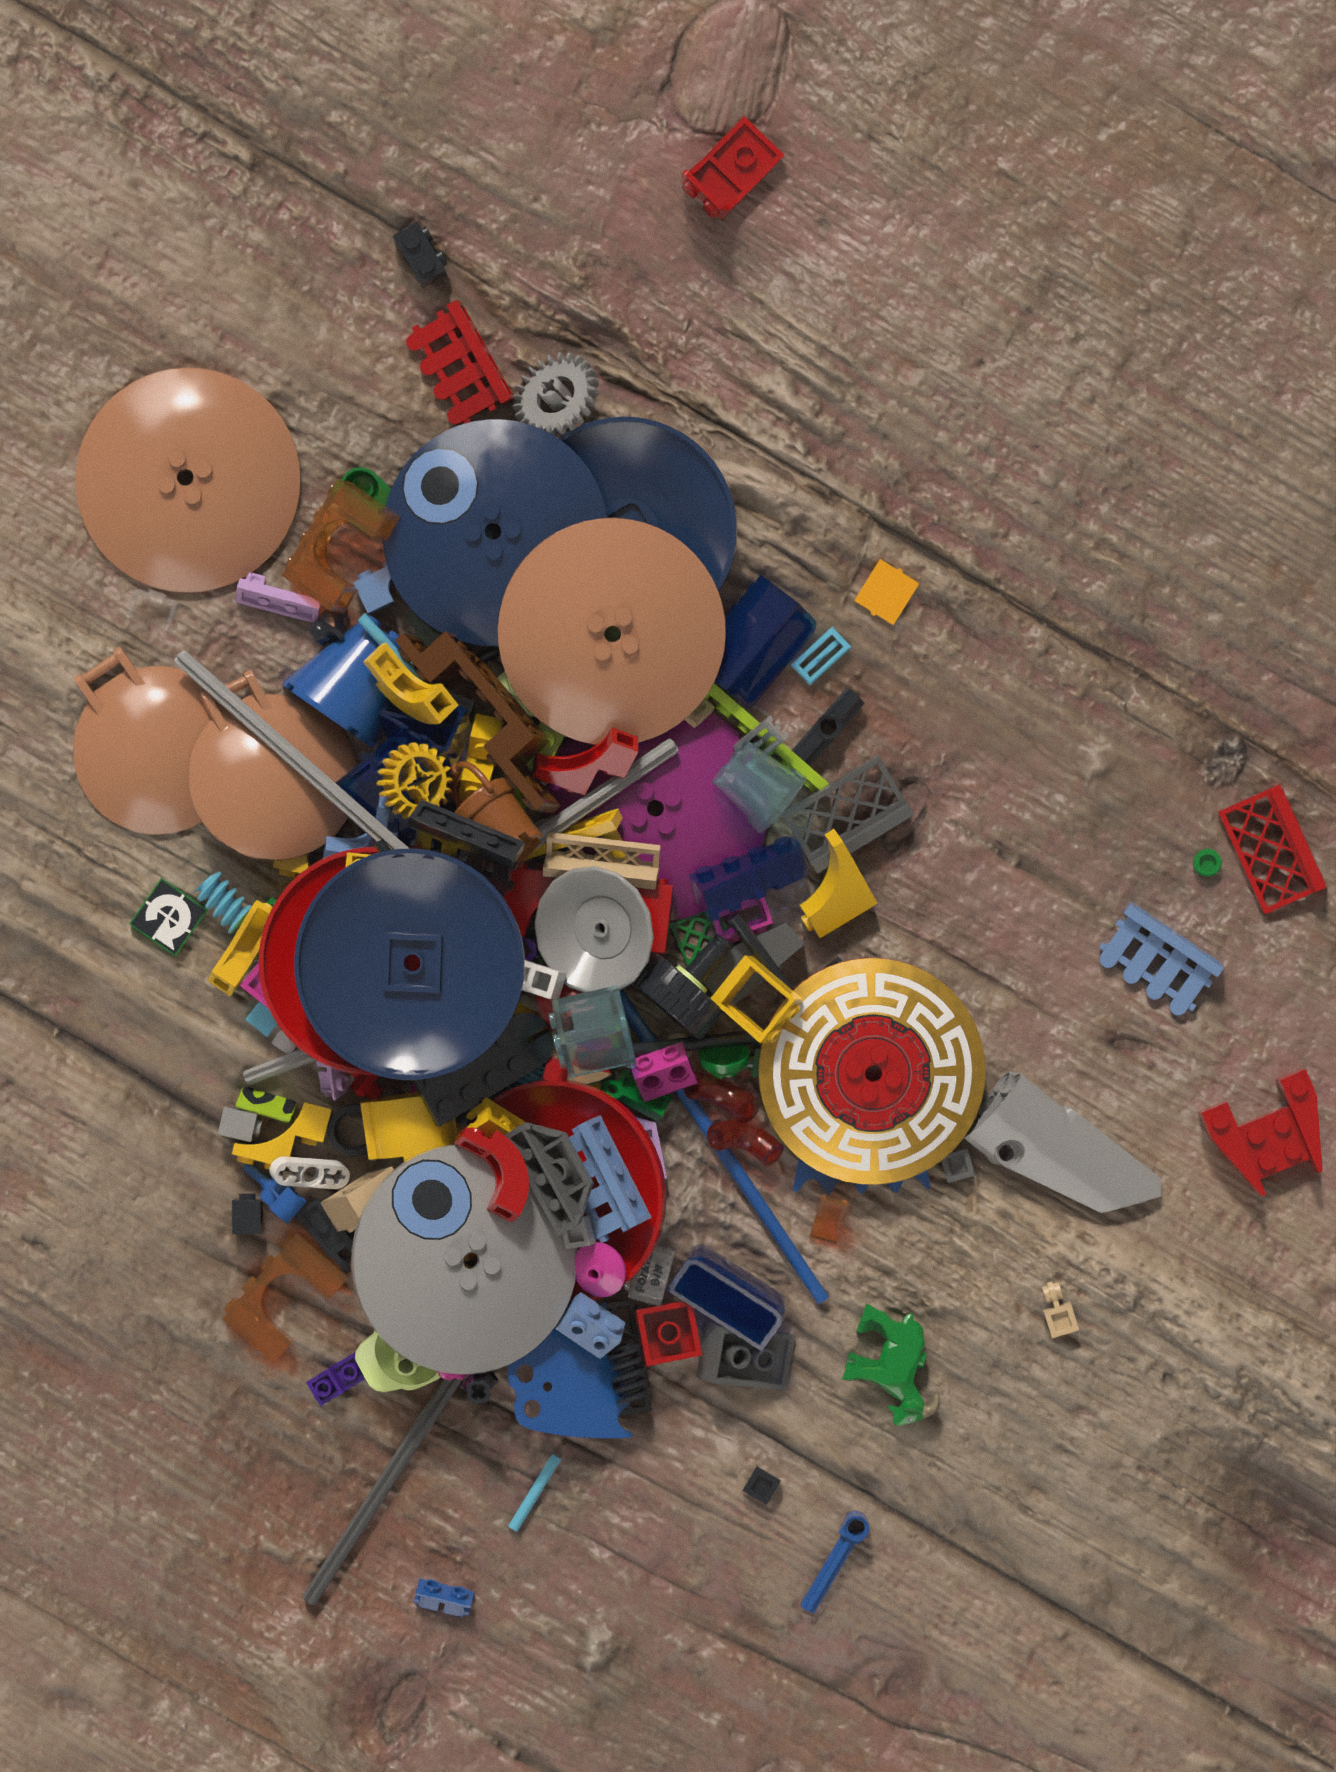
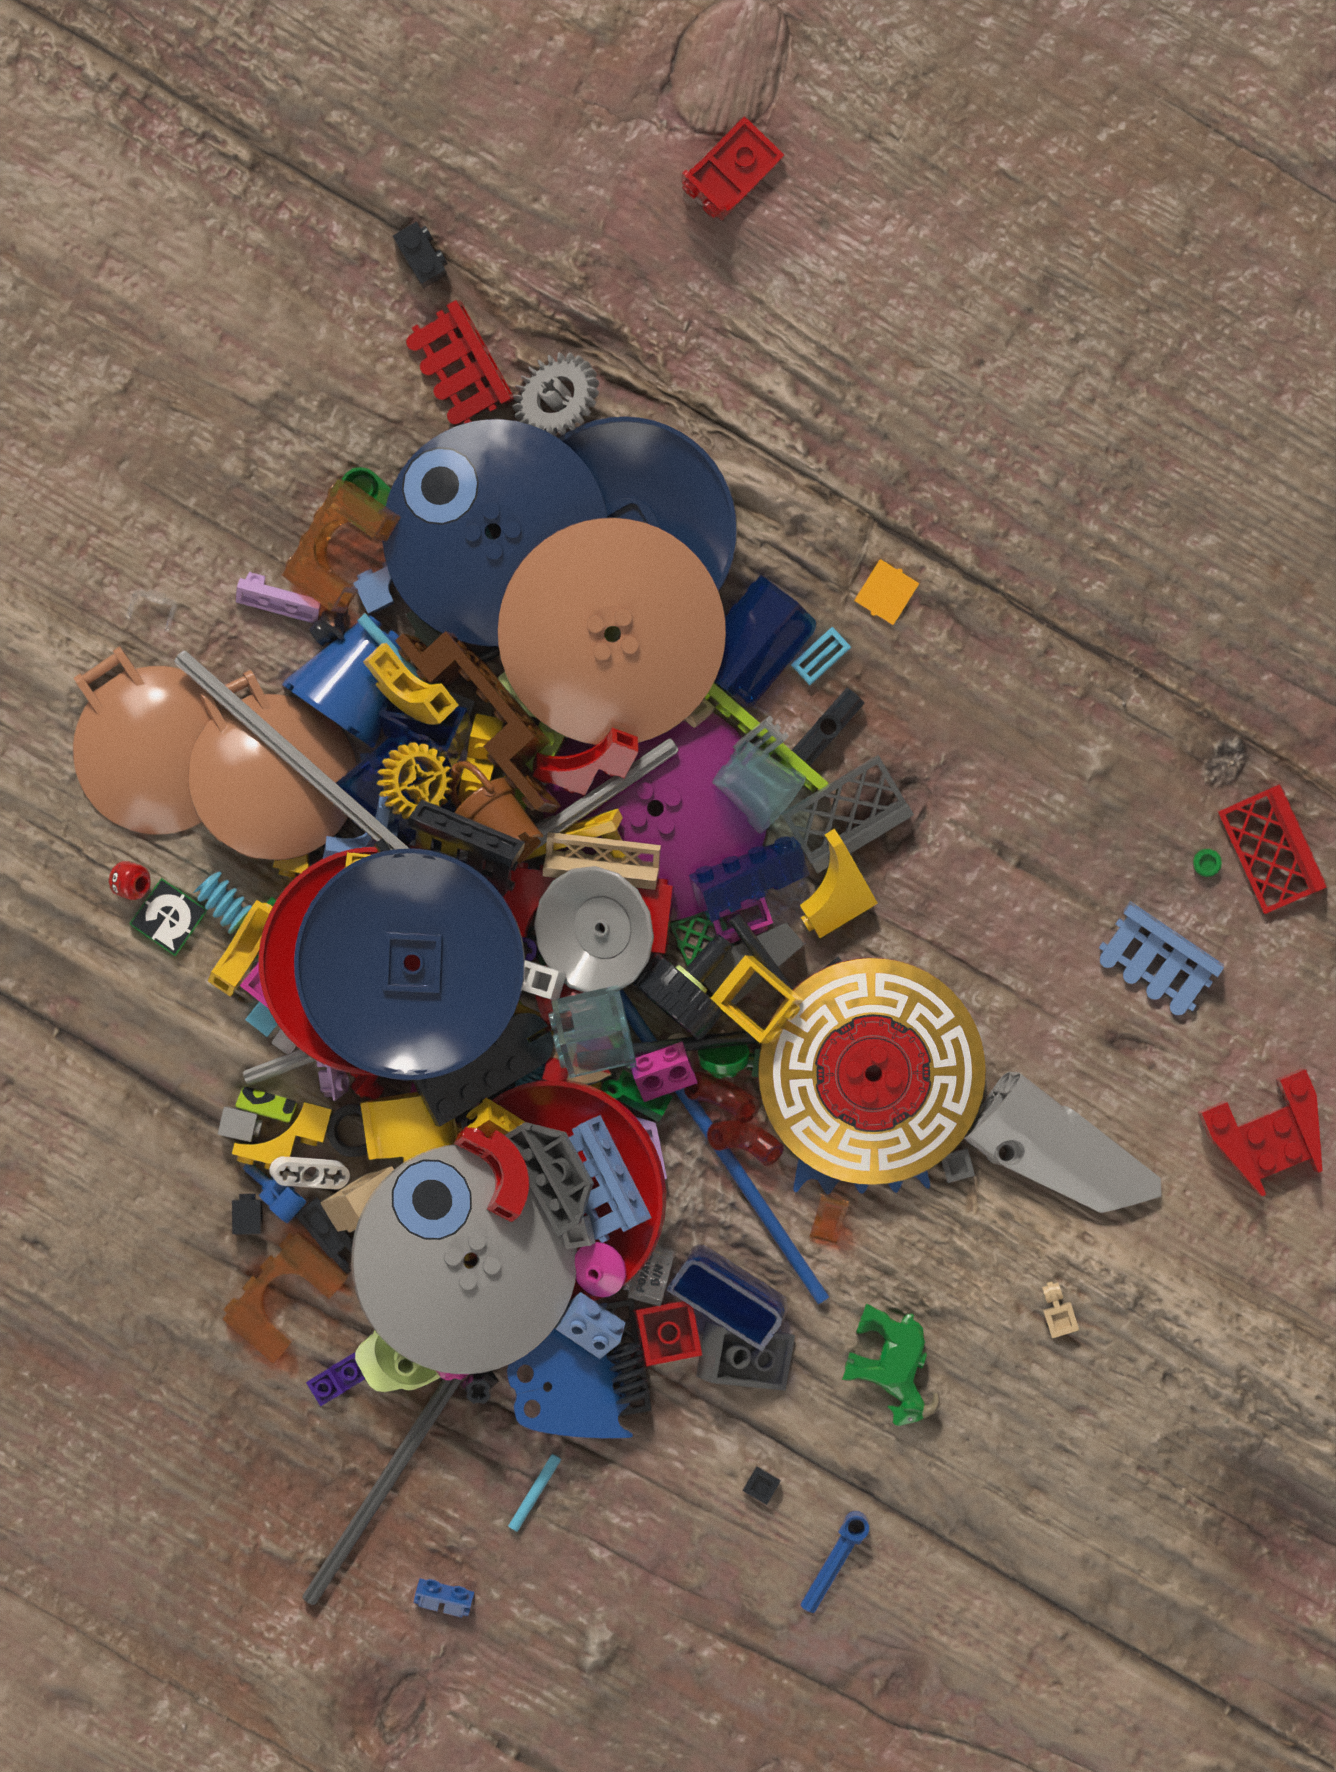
(129, 880): none -> red head
(197, 532): nougat dish -> none

